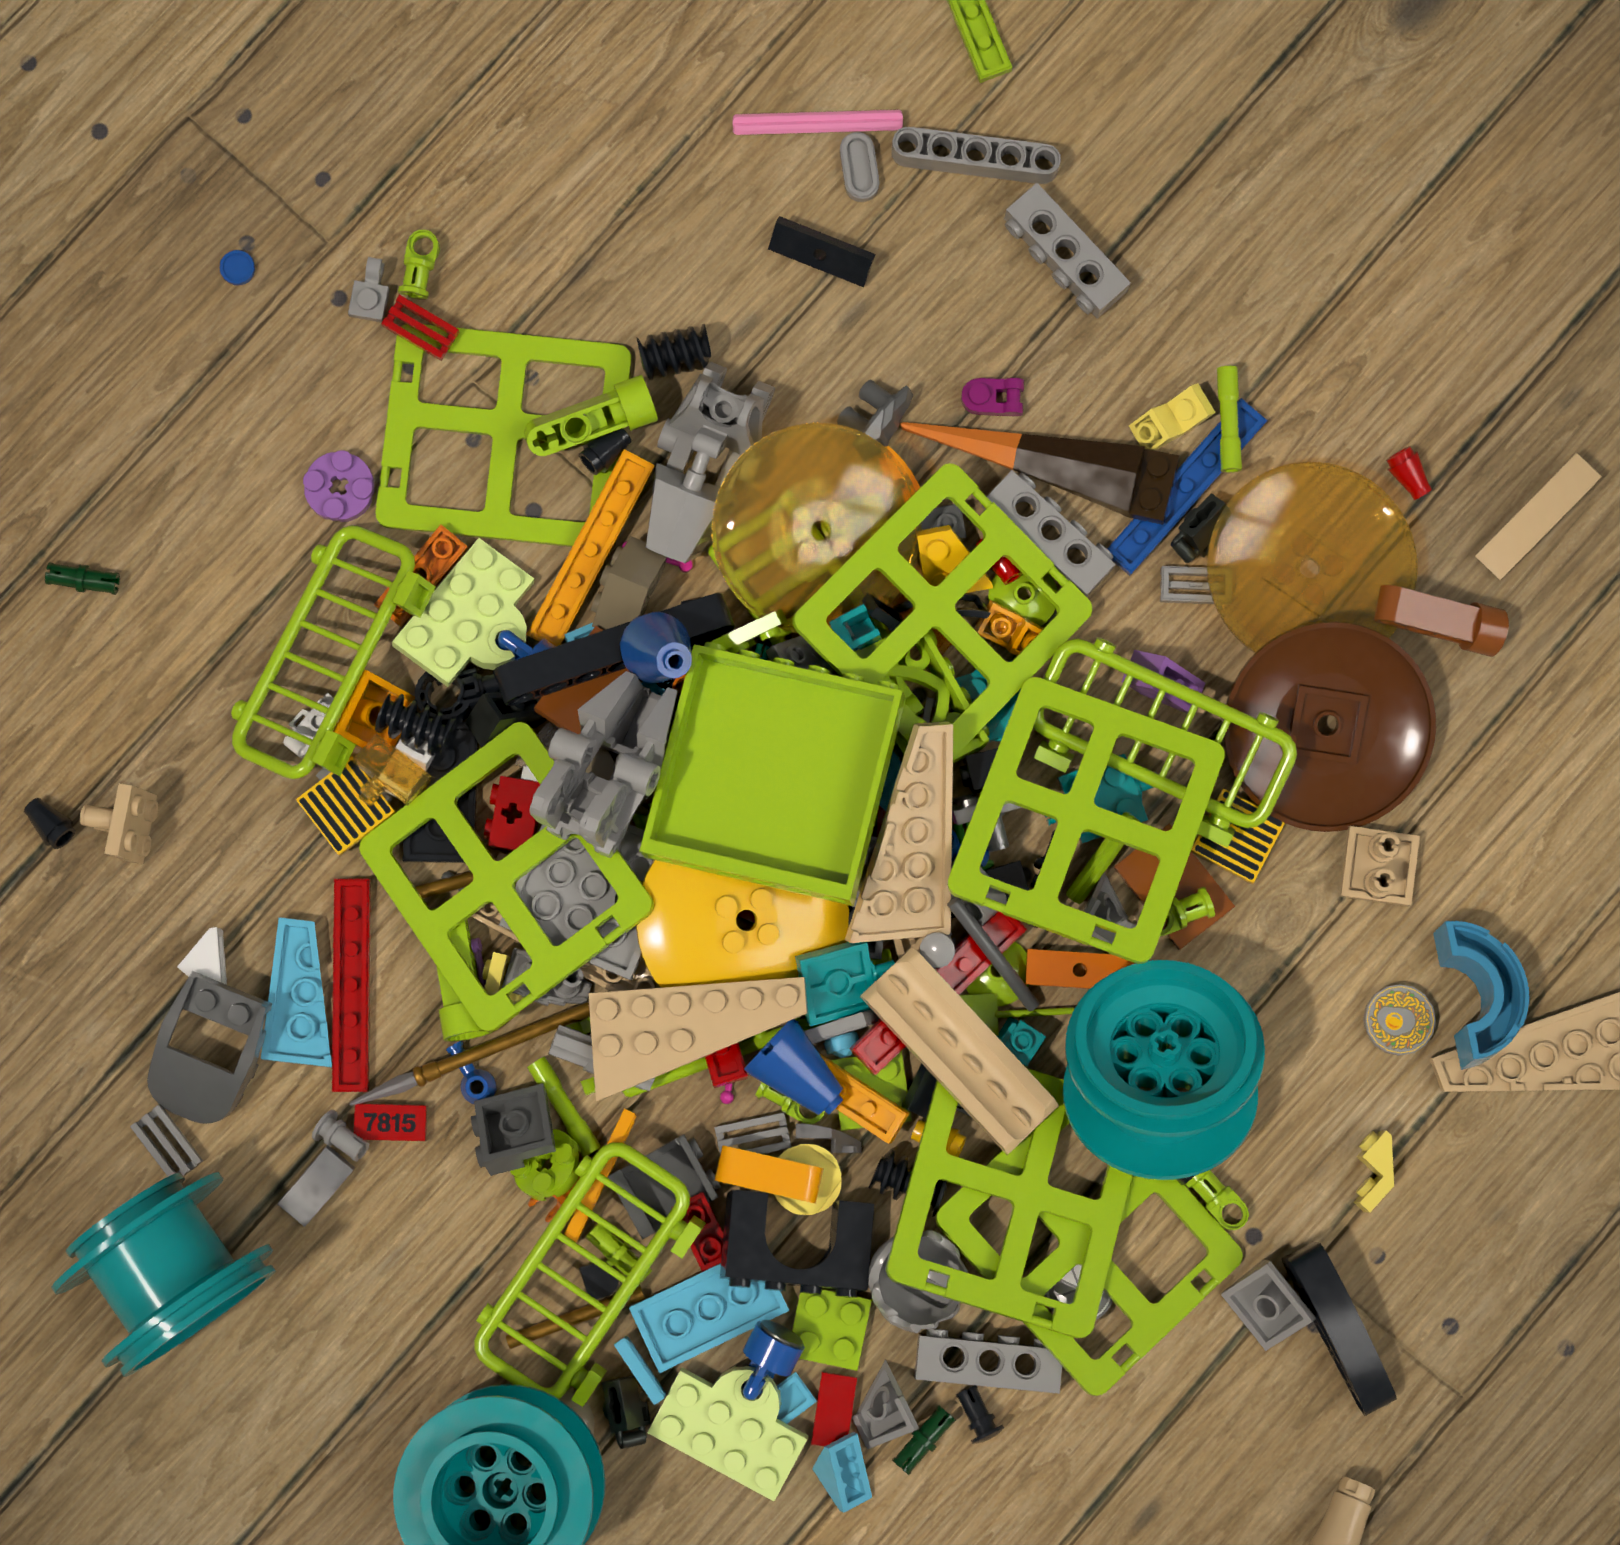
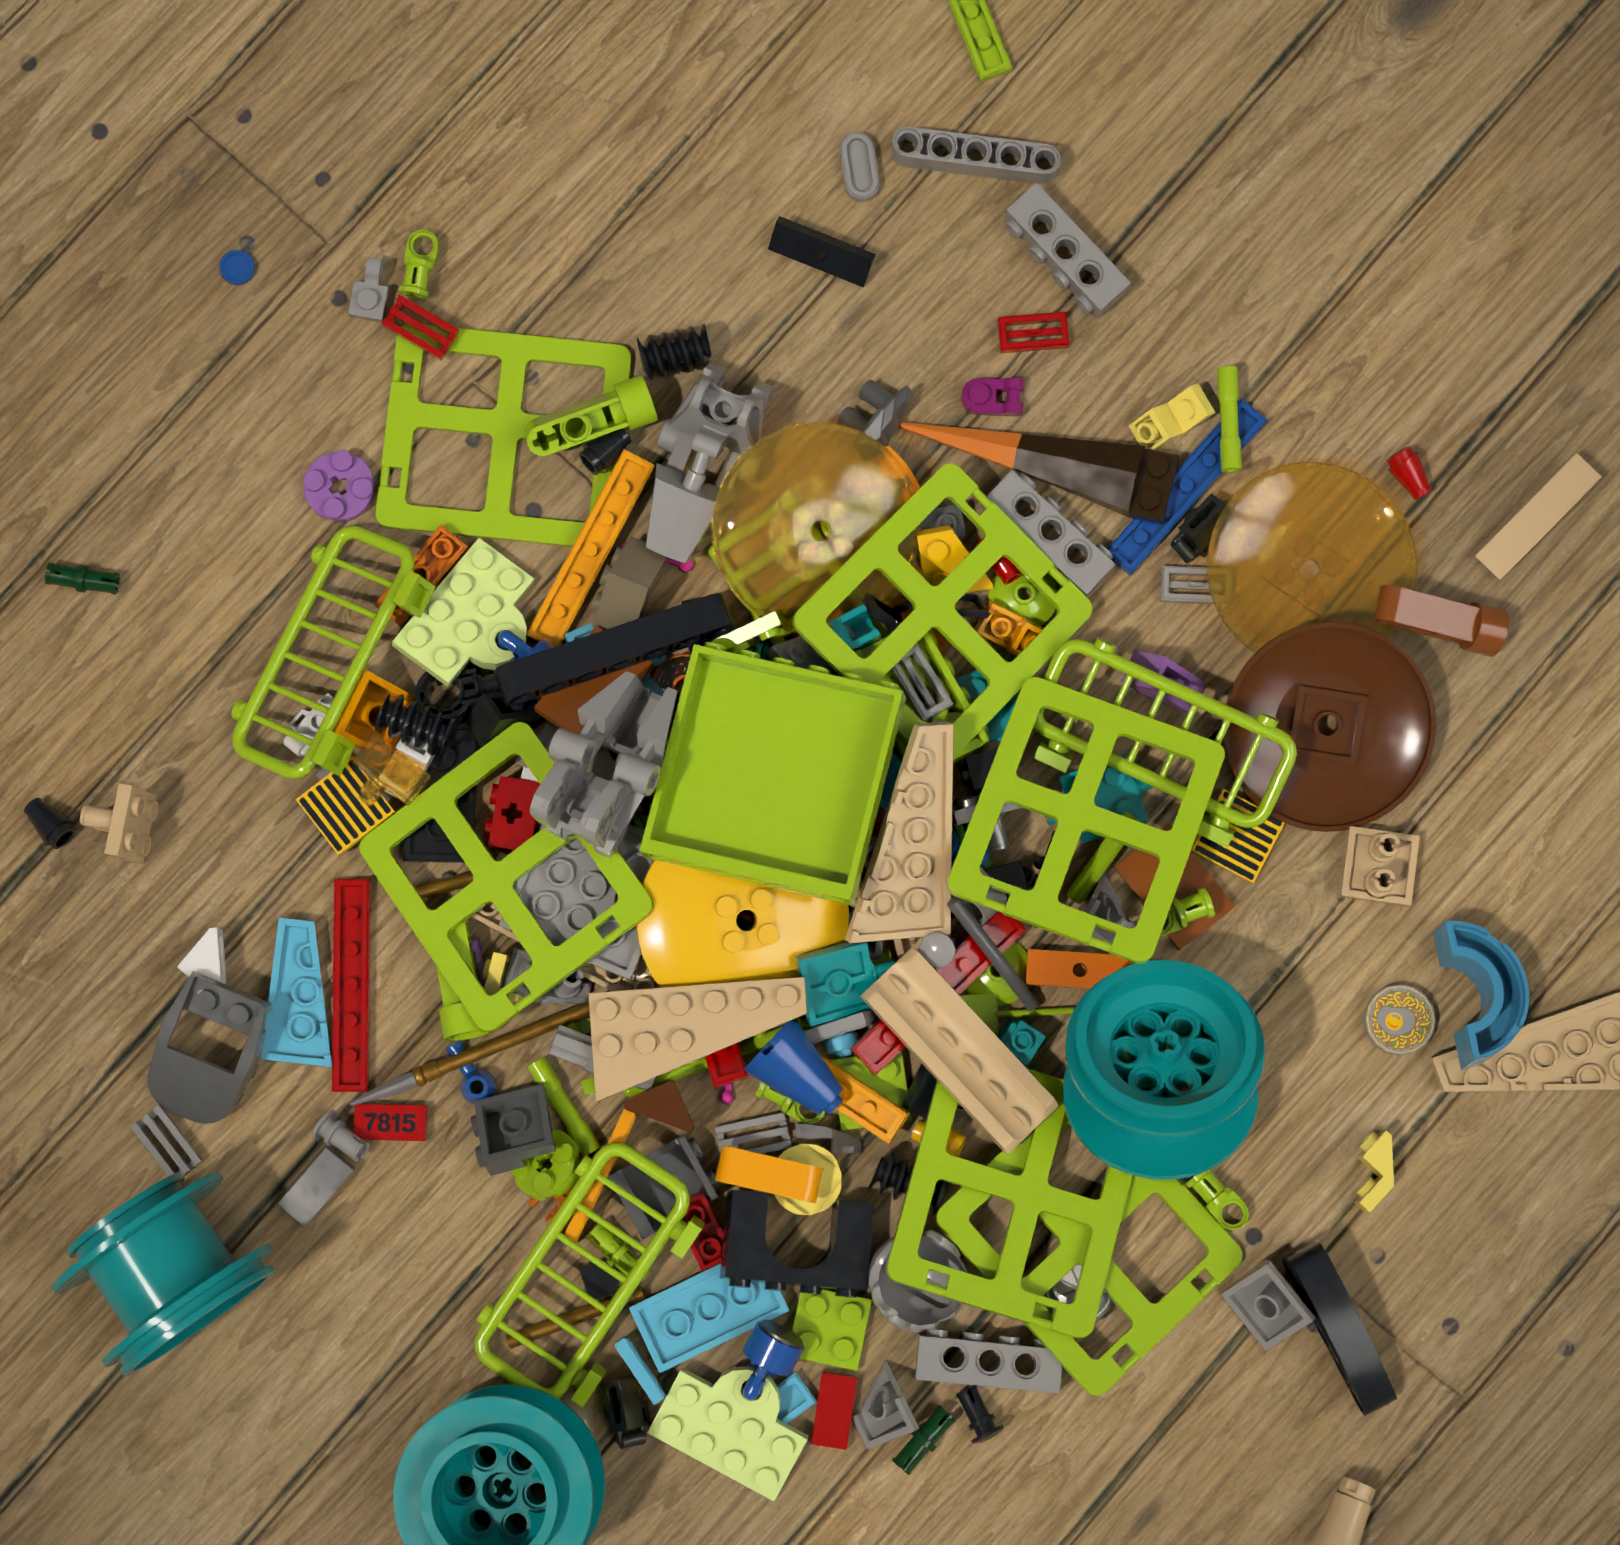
(656, 648): blue cone -> none
(664, 1105): none -> reddish brown slope
(817, 122): bright pink axle -> none
(844, 1472): medium azure slope -> none
(909, 692): none -> light grey tile
(1004, 335): none -> red tile

